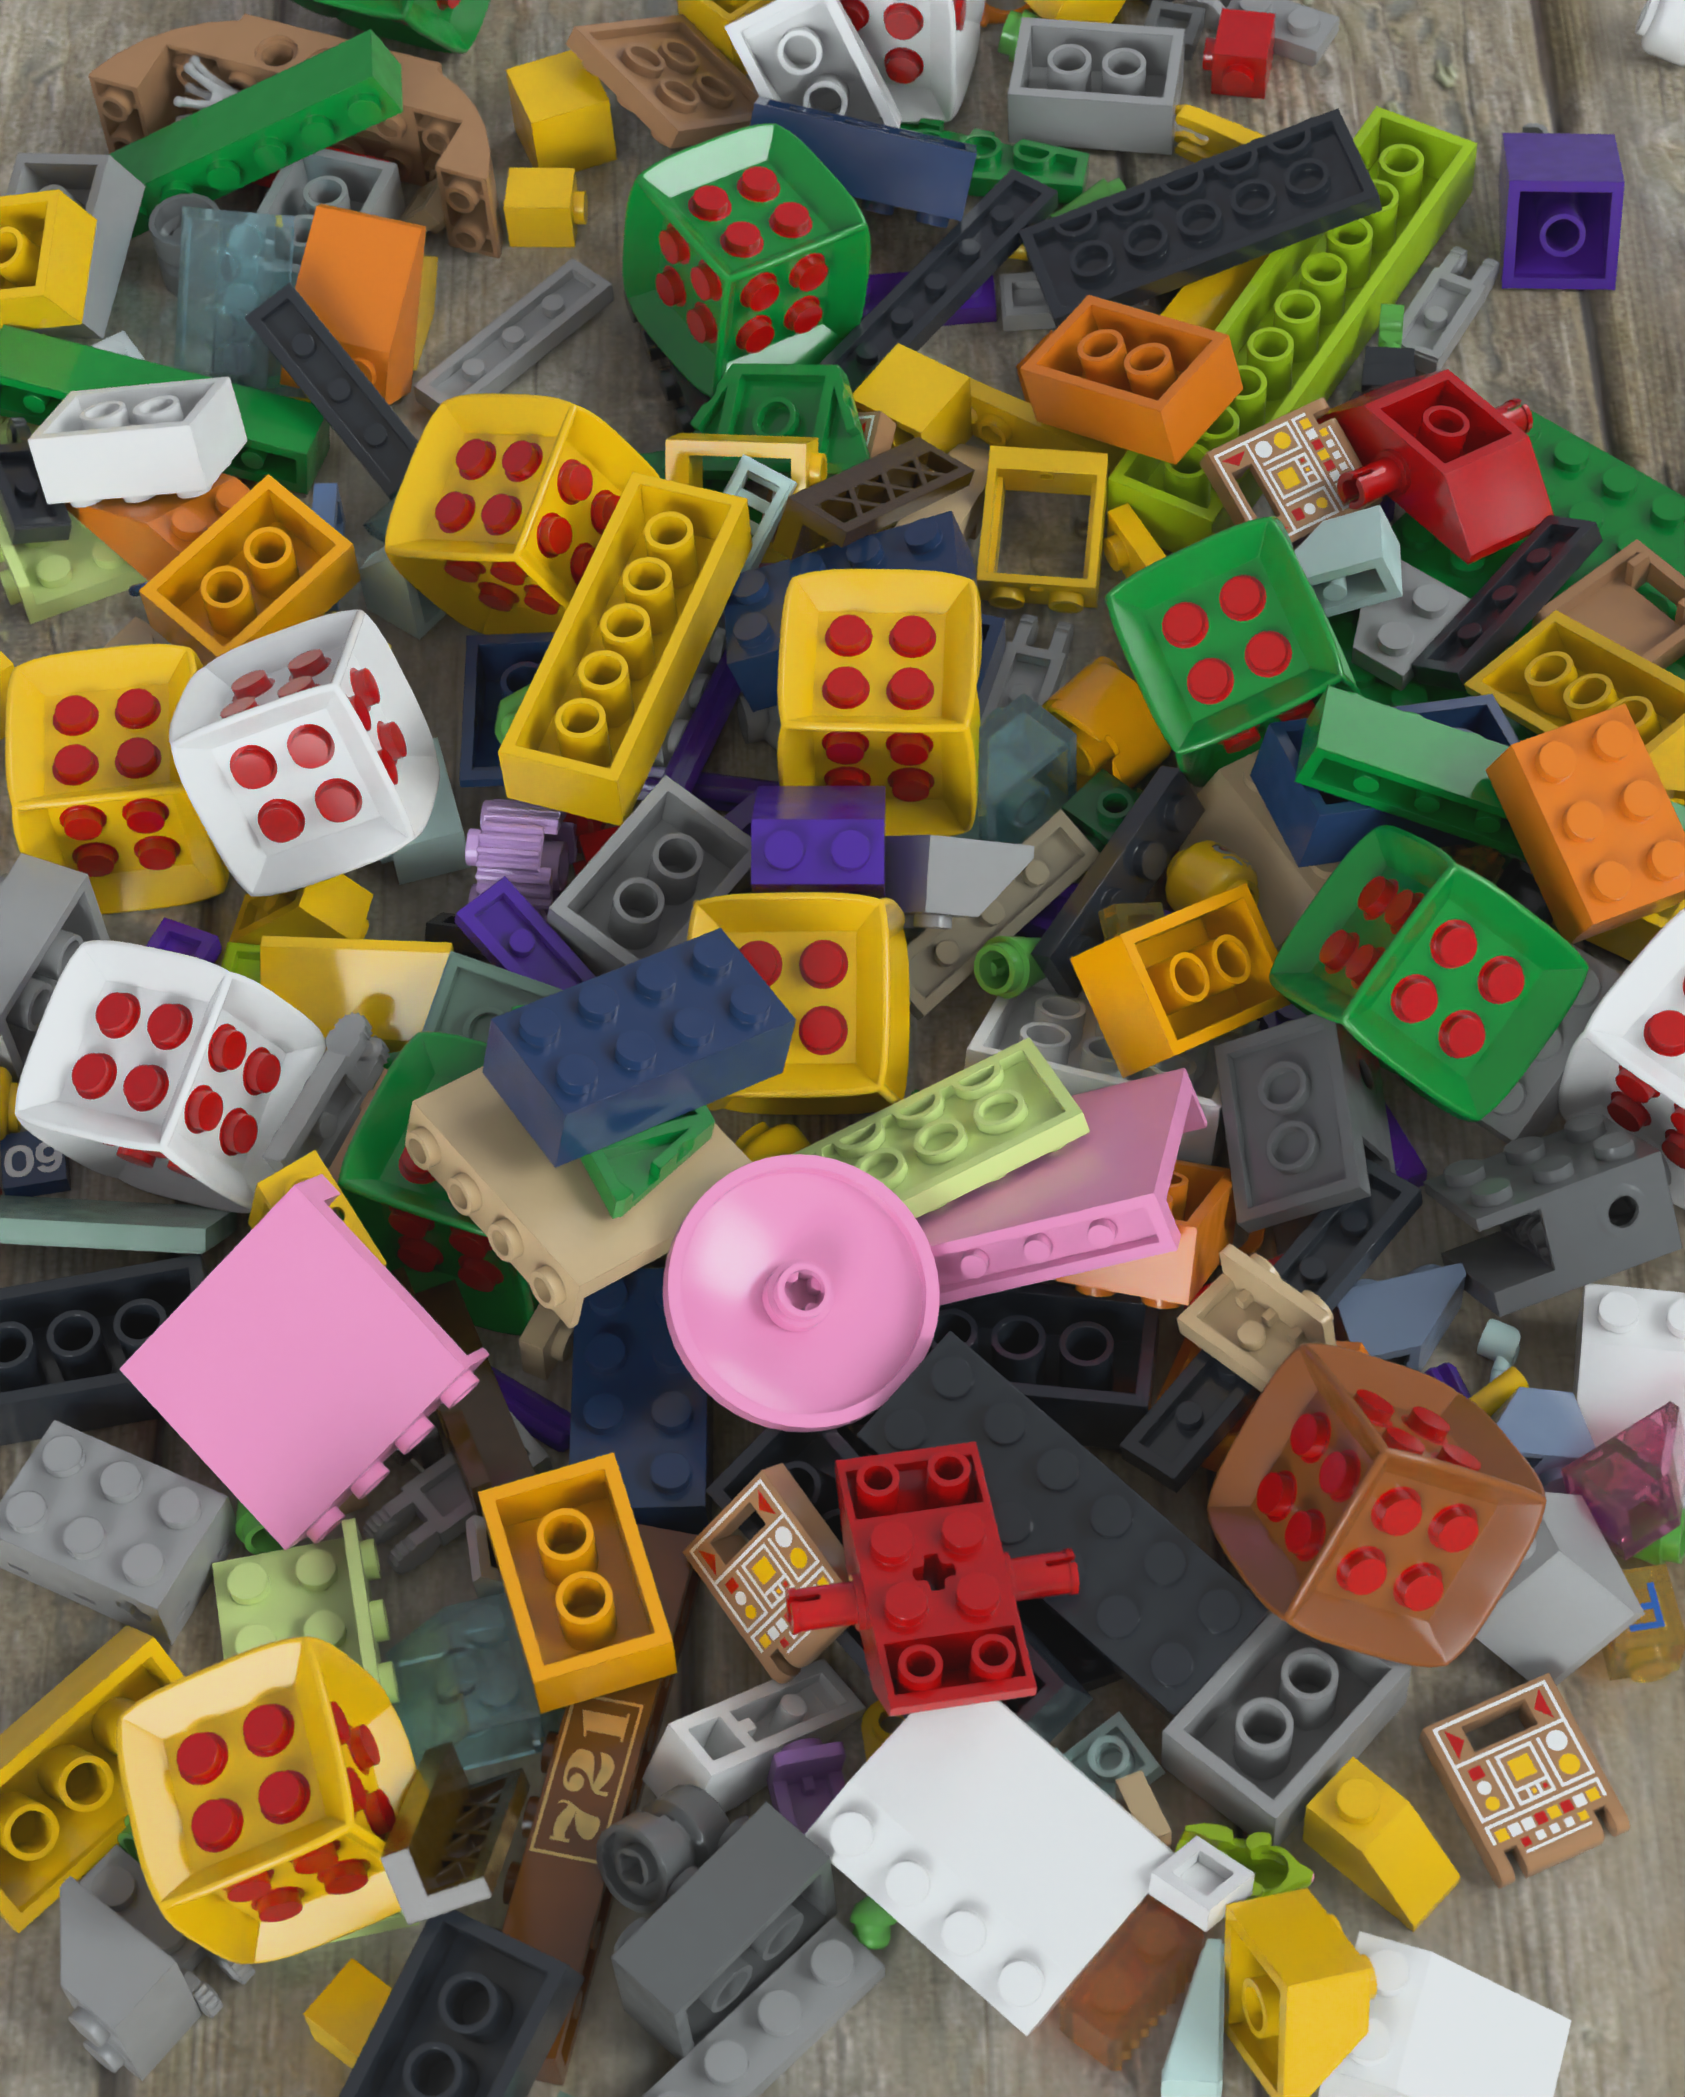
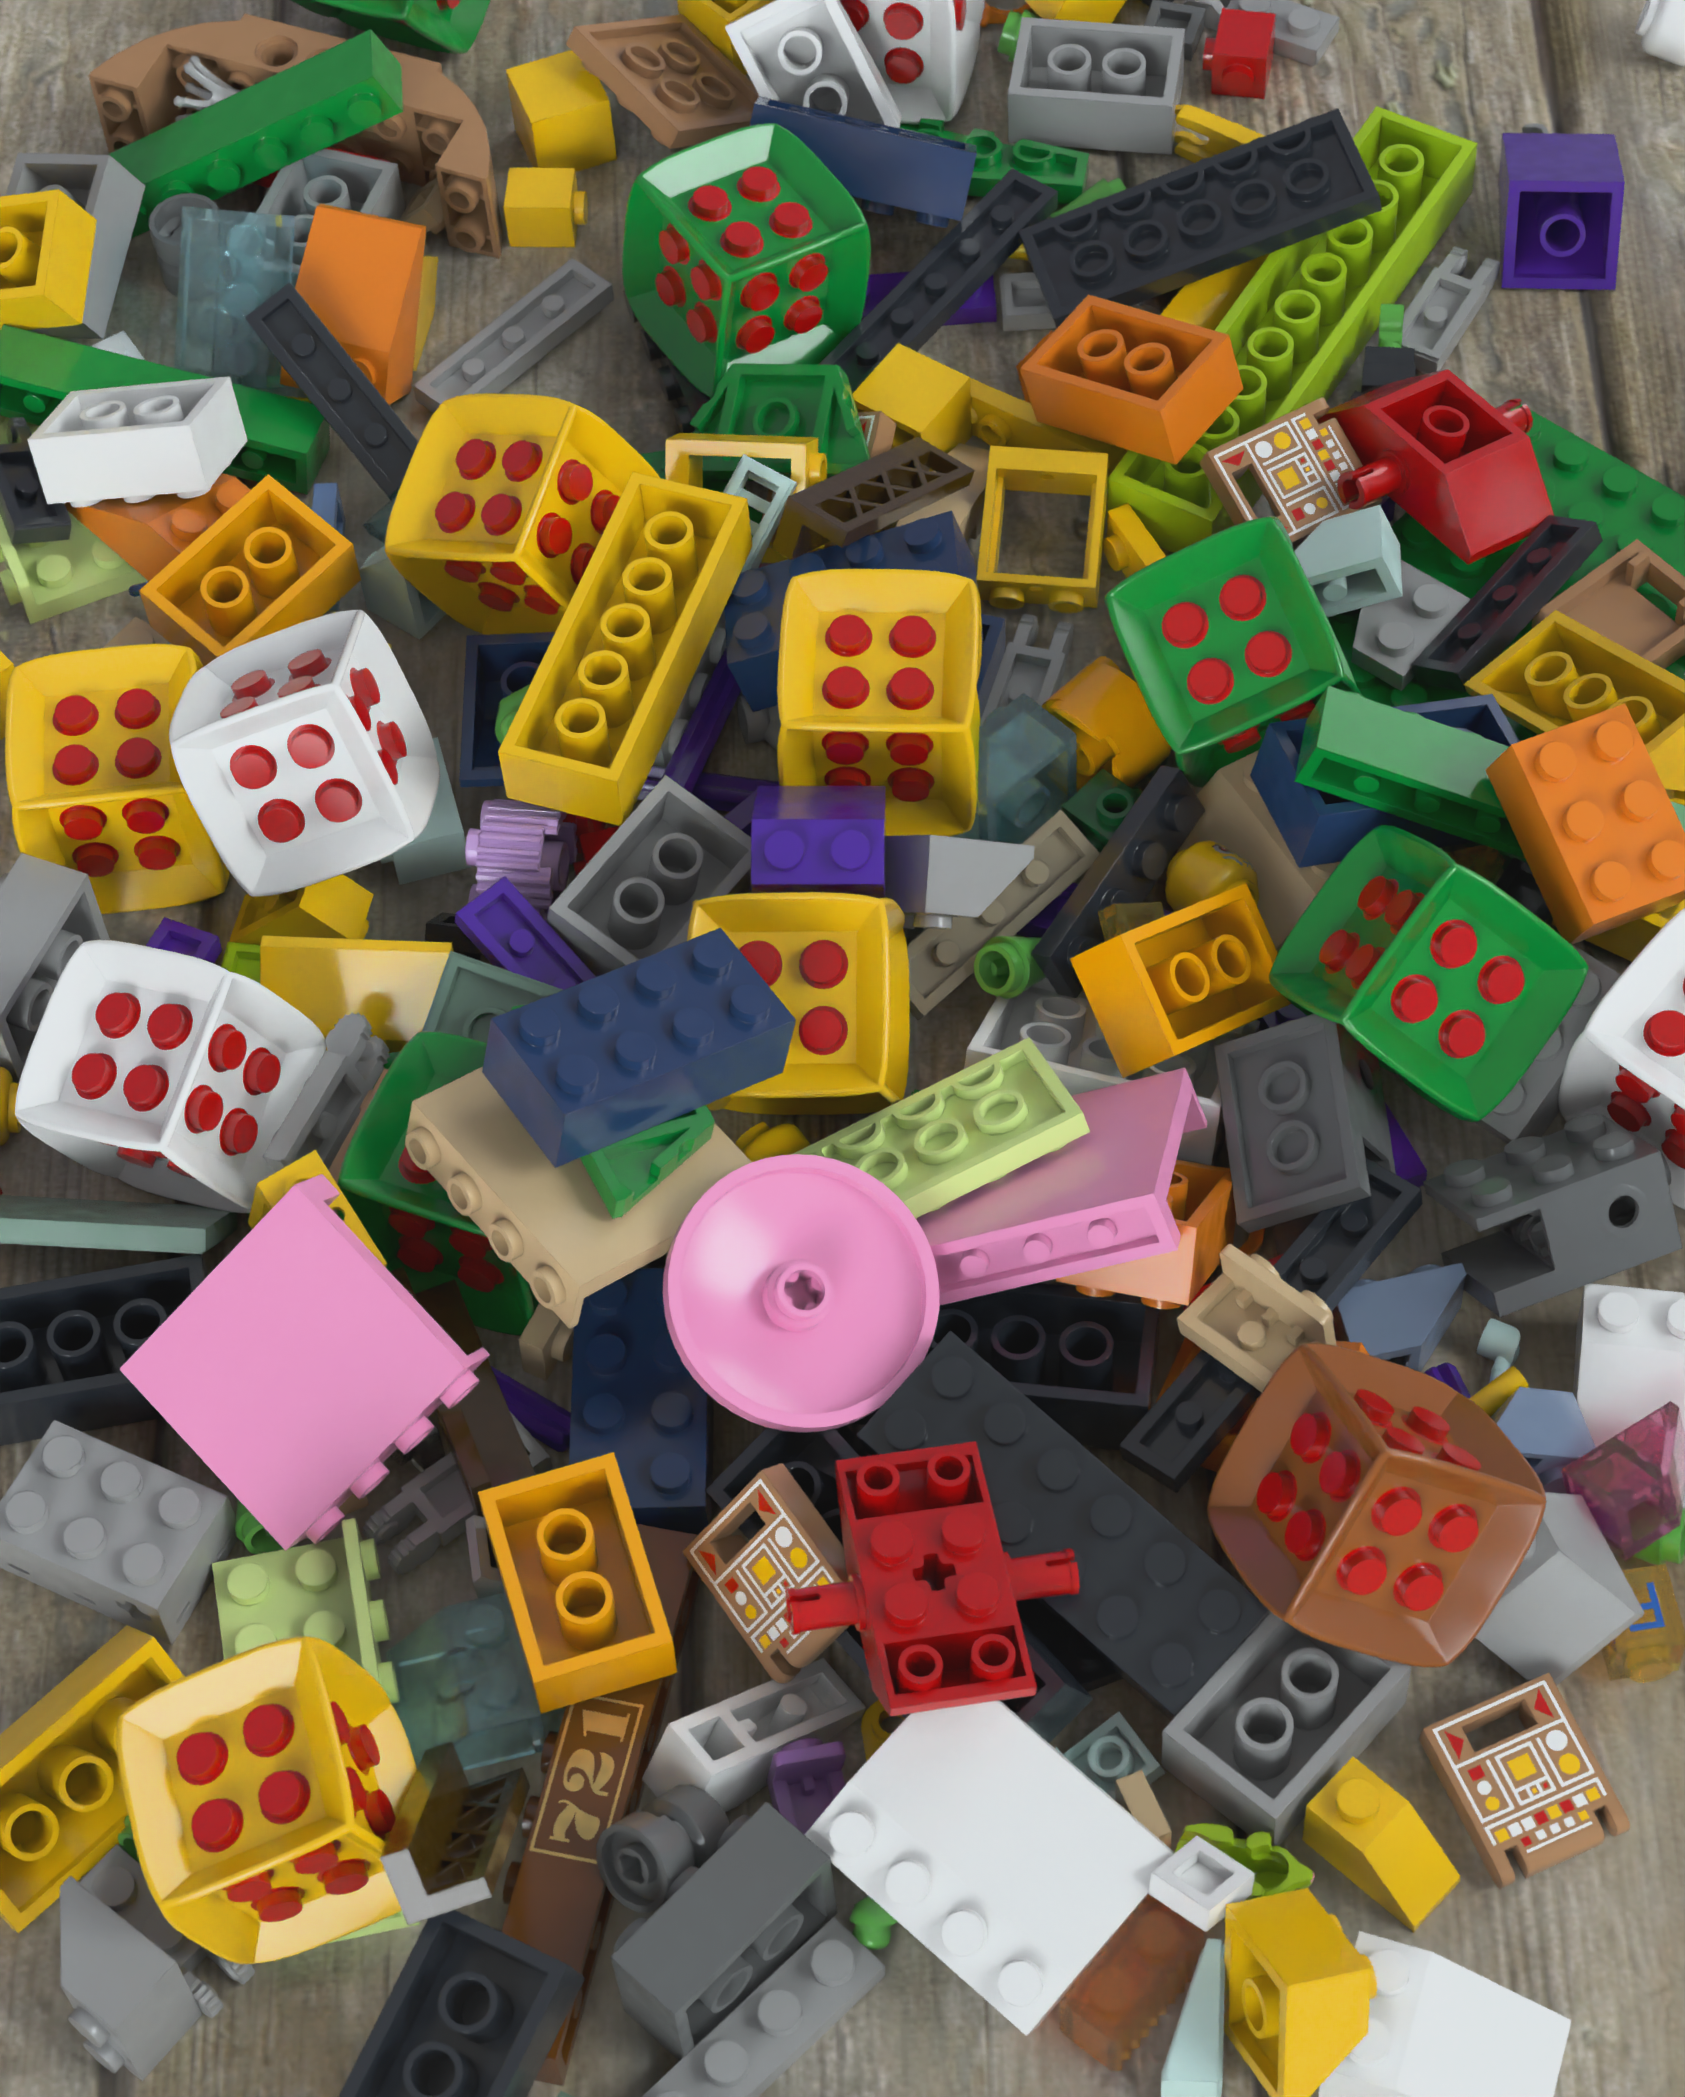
(32, 1166): dark blue tile -> none
(347, 2011): yellow brick -> none

